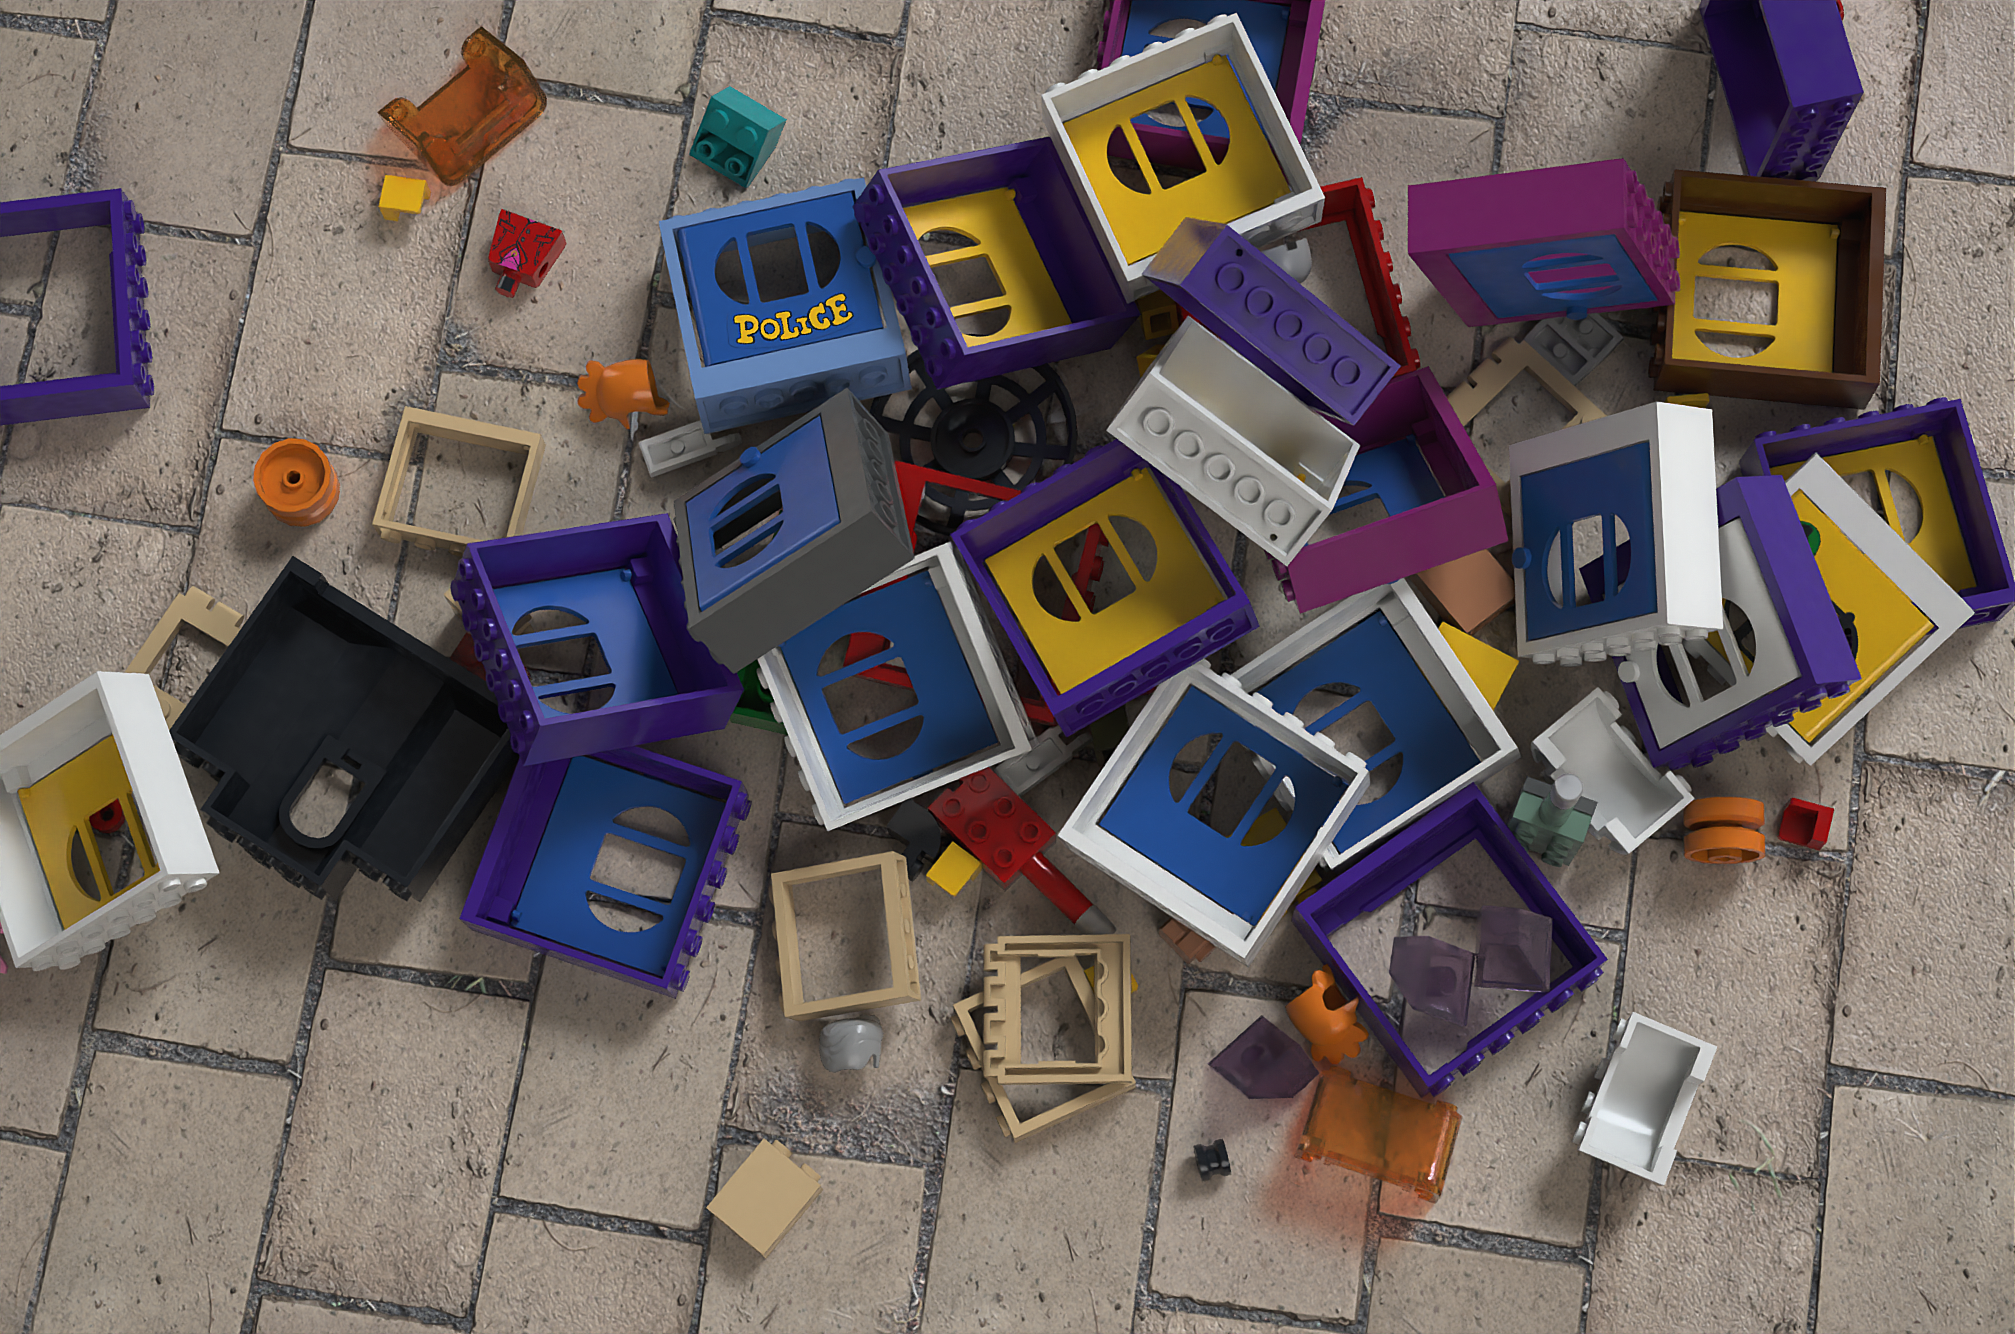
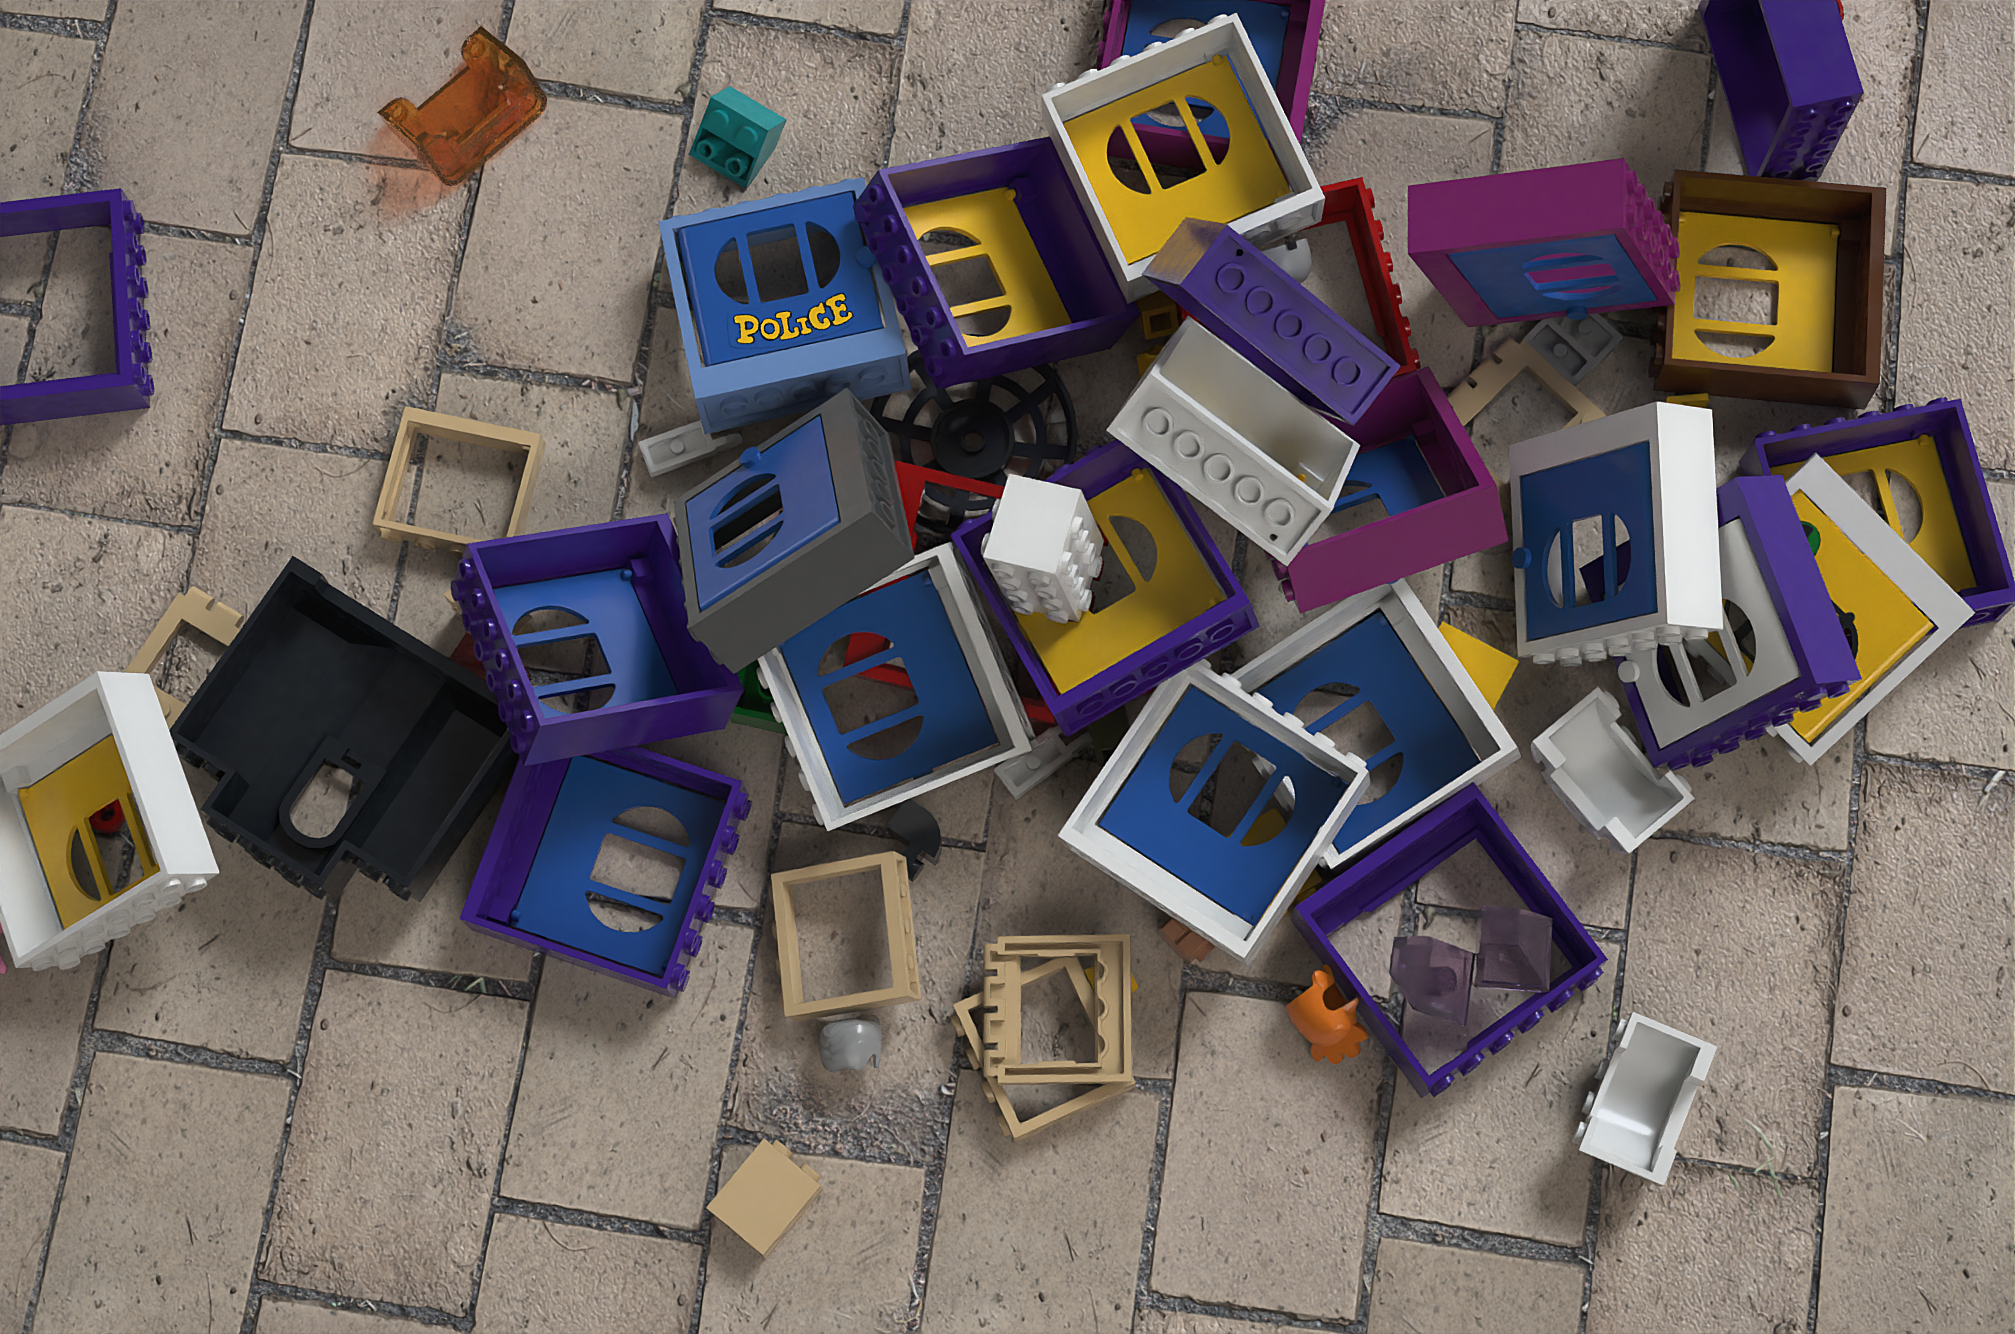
(296, 482): orange wheel -> none
(402, 195): yellow panel -> none
(523, 252): red torso -> none
(620, 390): orange piece -> none
(954, 869): yellow panel -> none
(1011, 842): red piece -> none
(1043, 548): none -> white brick
(1212, 1160): black wheel -> none
(1264, 1063): clear purple slope -> none
(1380, 1133): clear orange windscreen -> none
(1467, 590): nougat brick -> none
(1552, 818): sand green piece -> none
(1724, 830): orange wheel -> none
(1805, 823): red panel -> none

